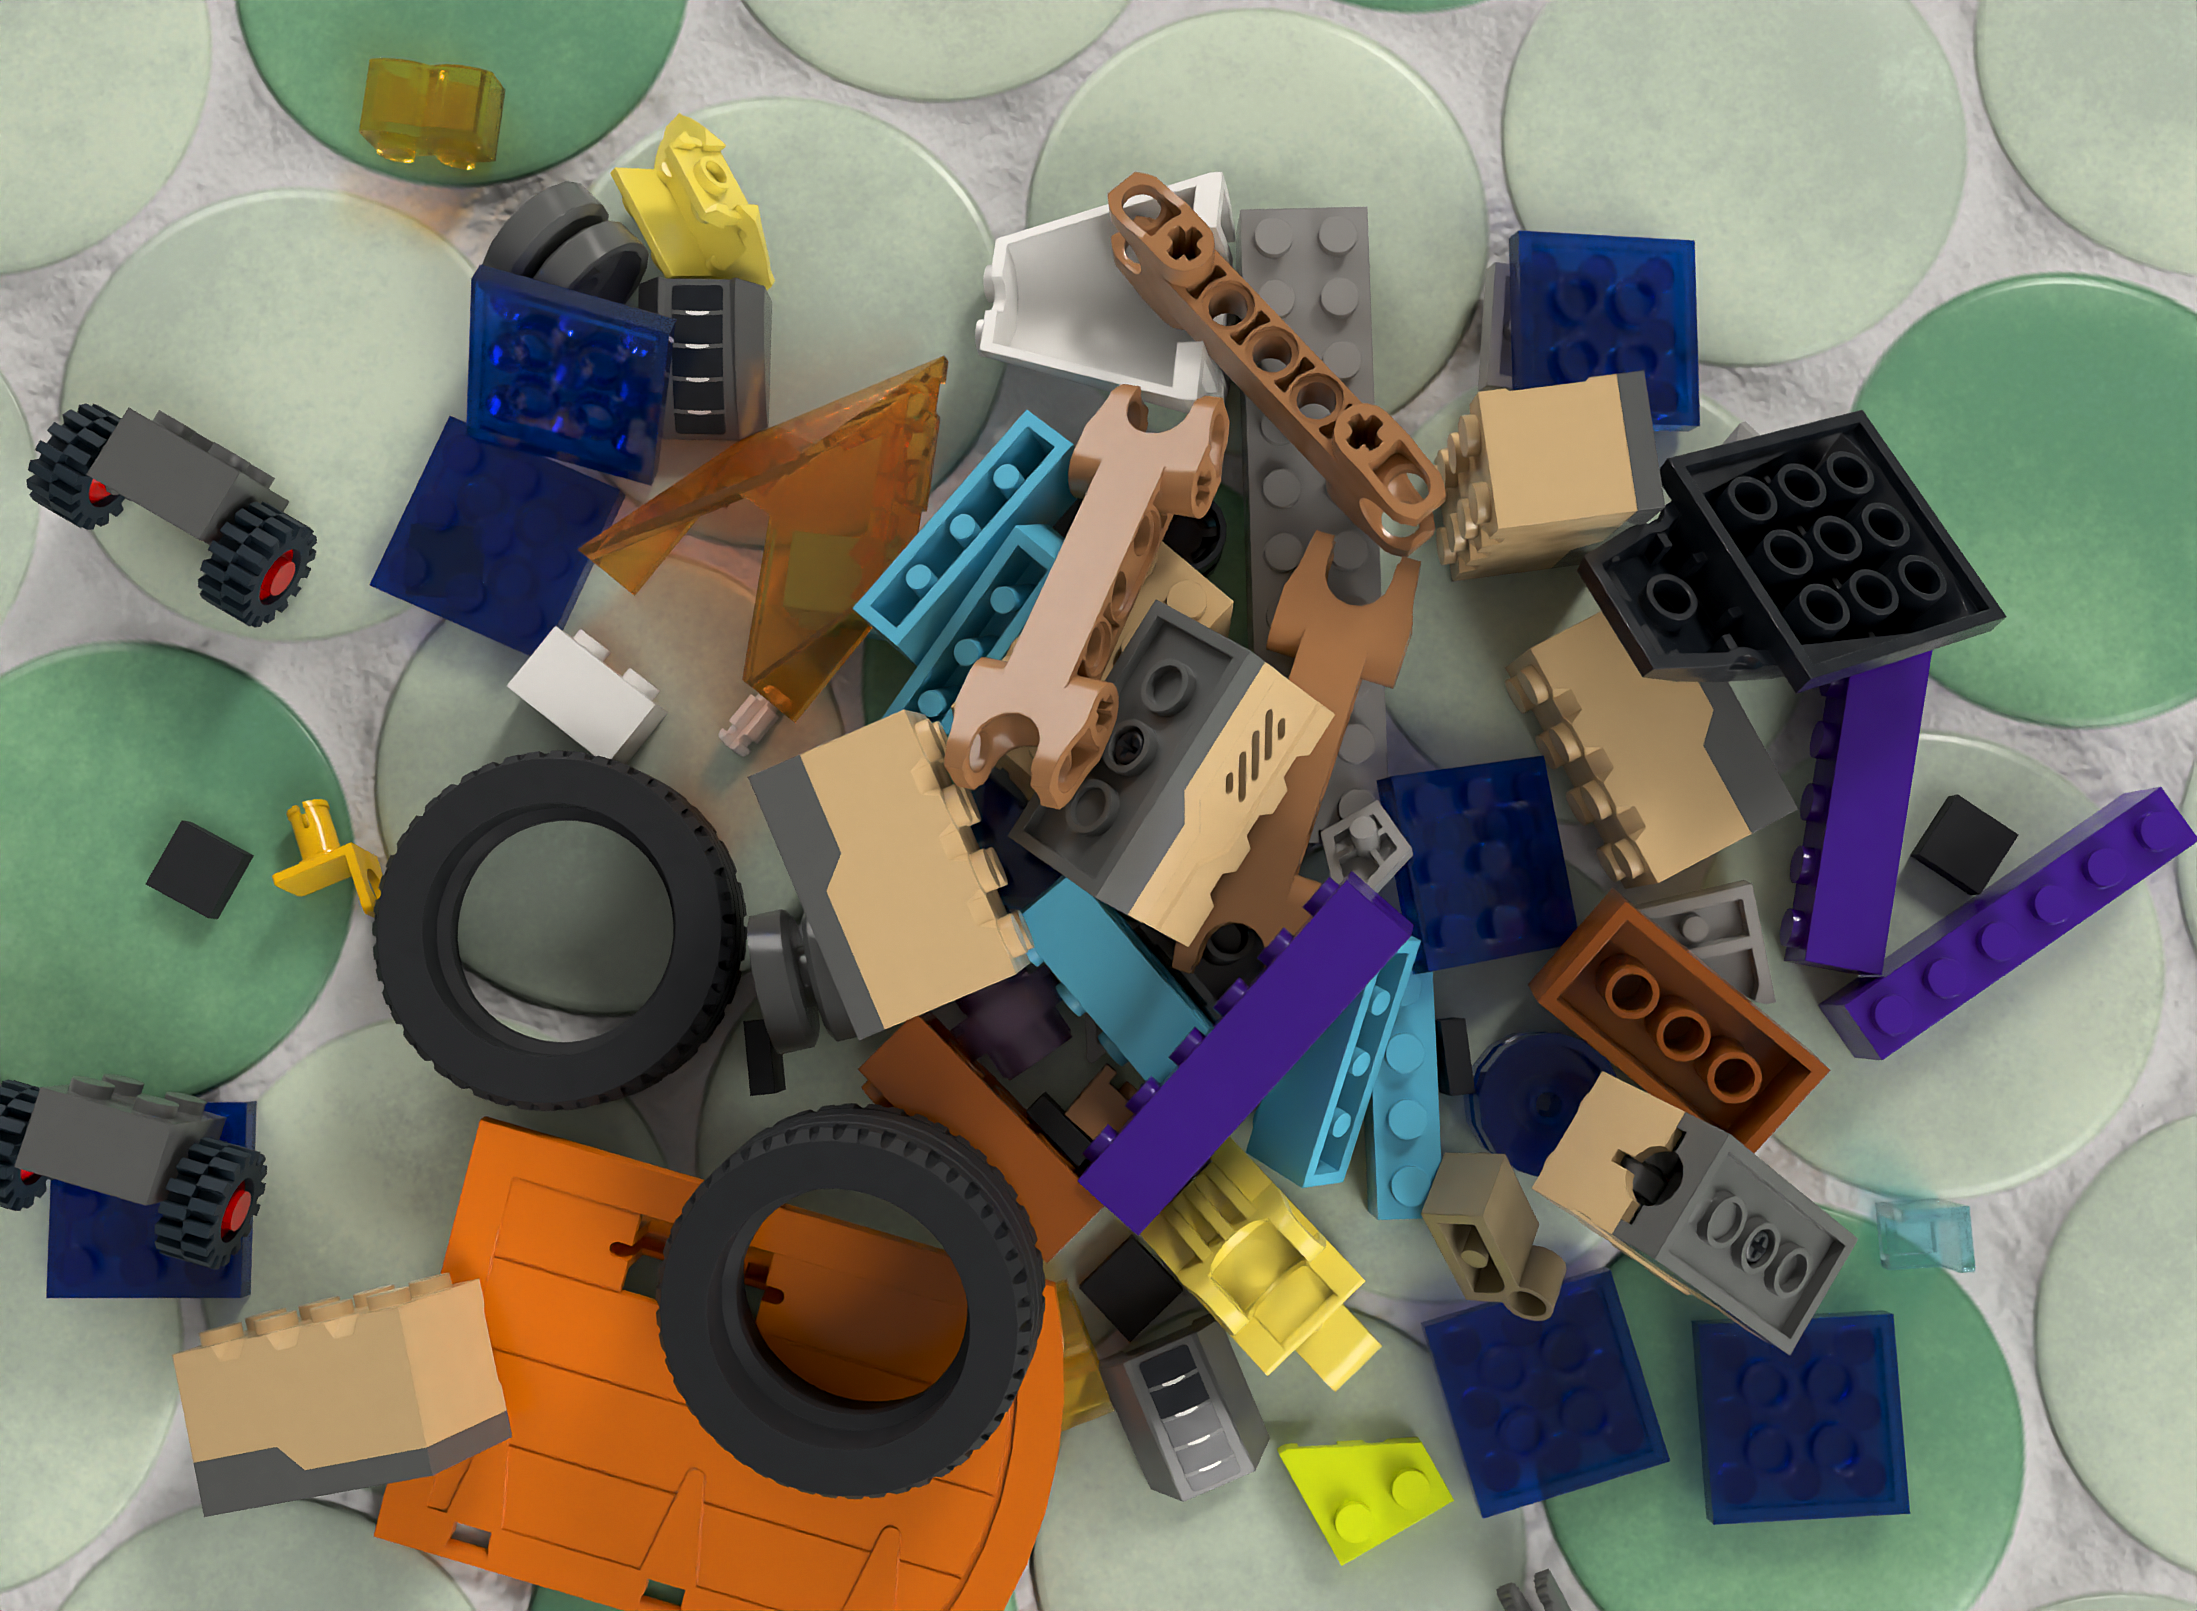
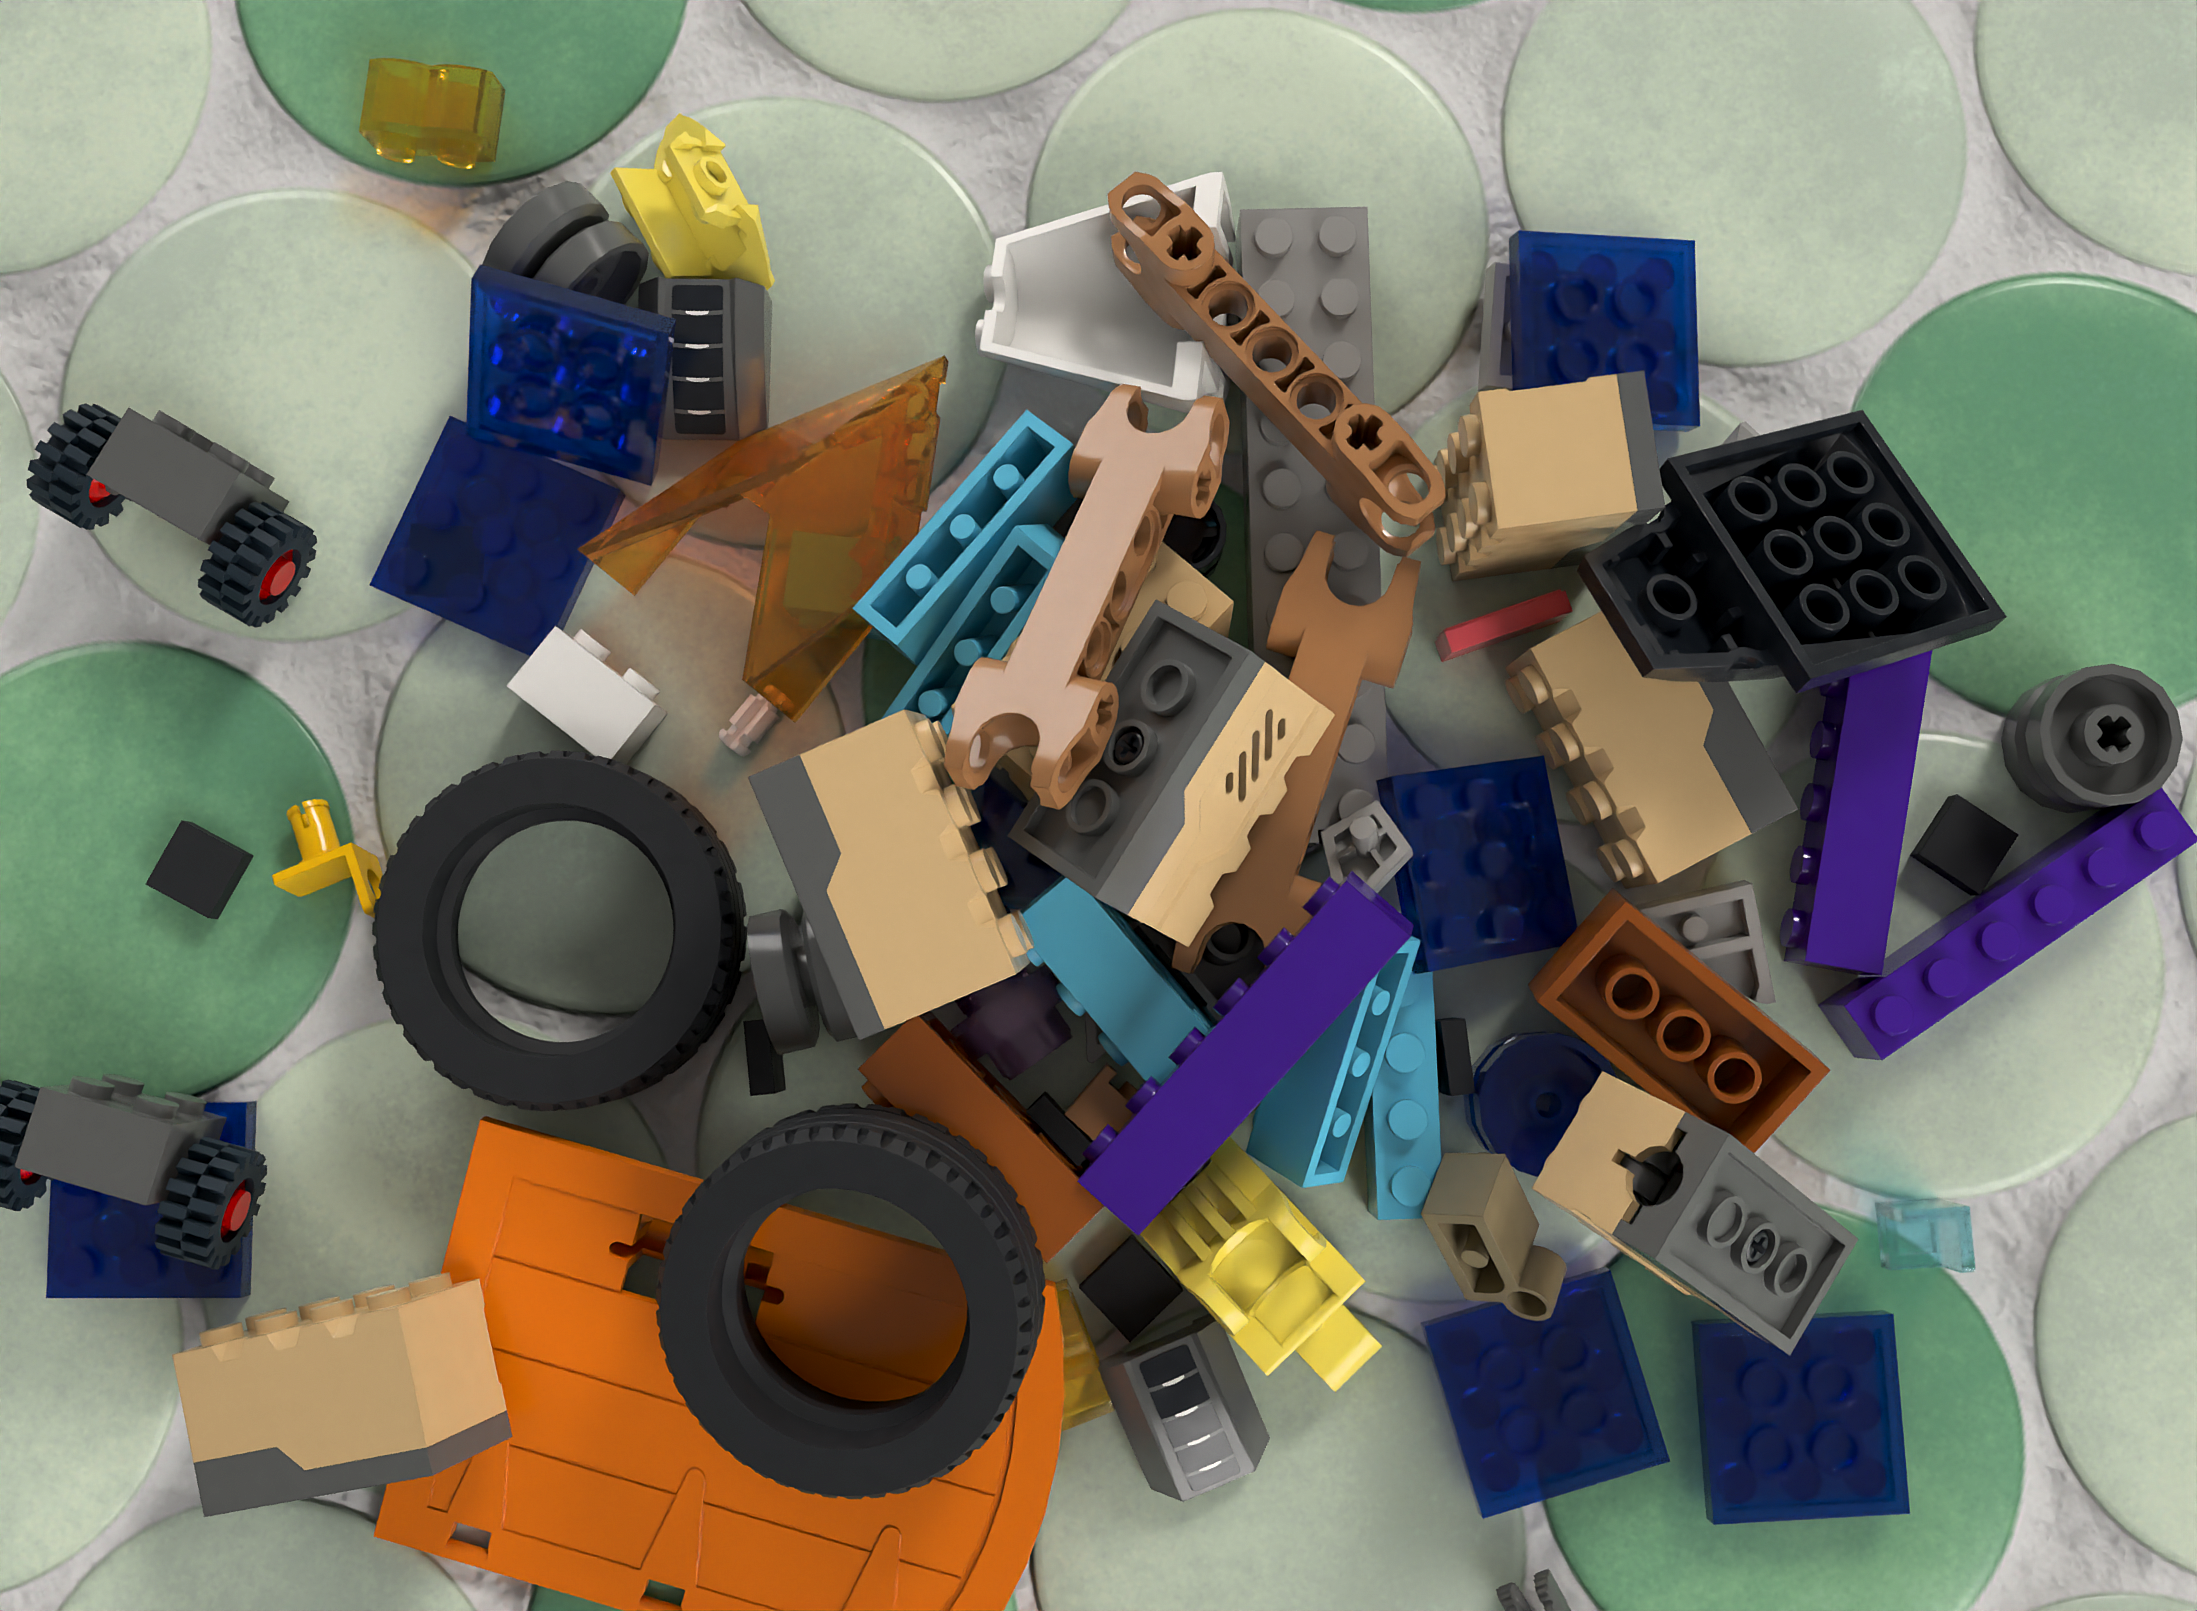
(1365, 1489): neon yellow wing -> none
(1503, 624): none -> coral tile
(2092, 739): none -> dark grey wheel

